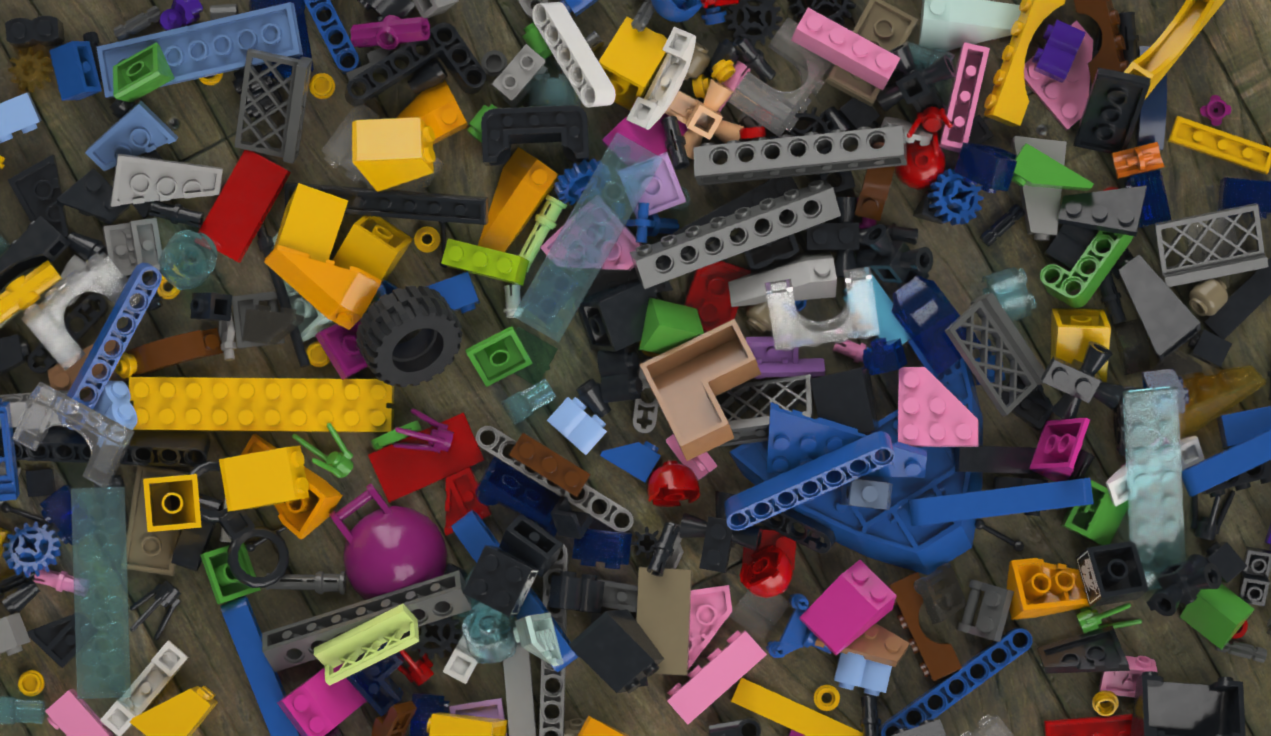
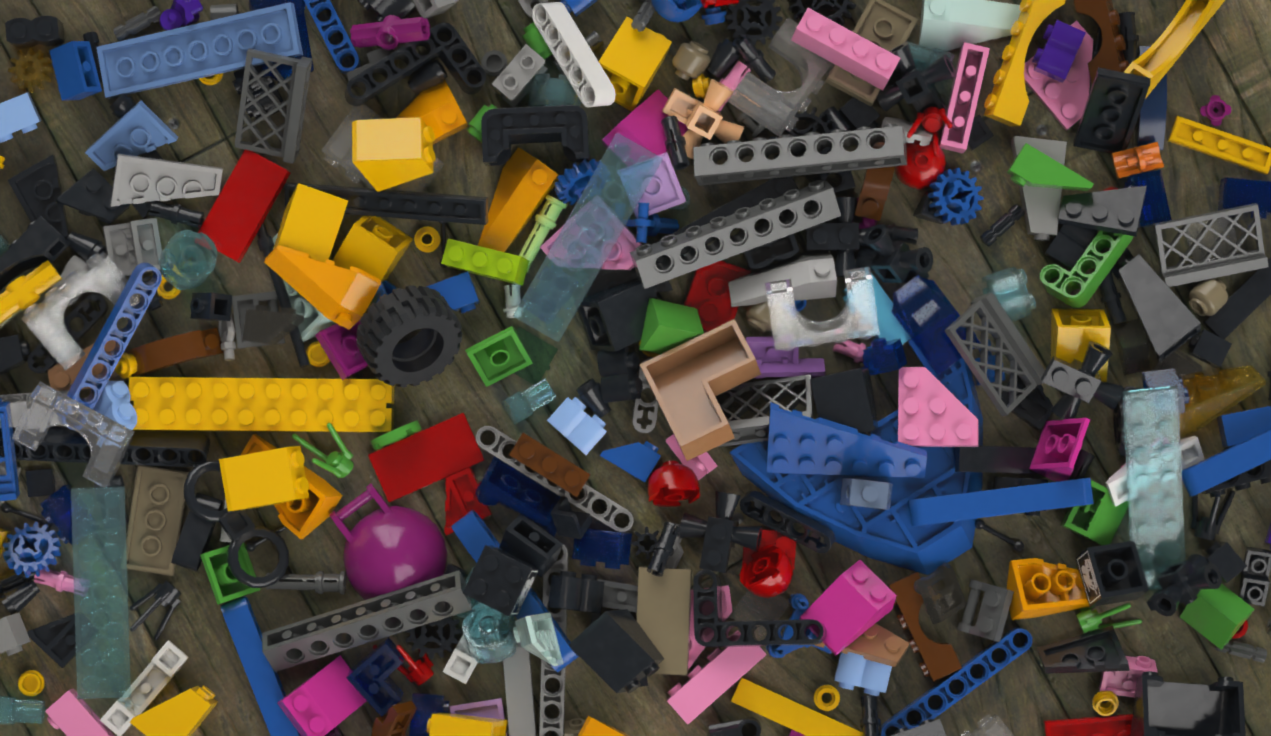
(141, 74): bright green slope -> none
(172, 503): yellow slope -> none
(322, 86): yellow plate -> none
(367, 639): yellowish green fence -> none
(439, 439): magenta plant -> none
(667, 80): white slope -> none
(723, 70): yellow plate -> none
(747, 628): none -> black beam
(752, 132): red tile -> none
(809, 480): blue beam -> none
(986, 166): clear blue brick -> none

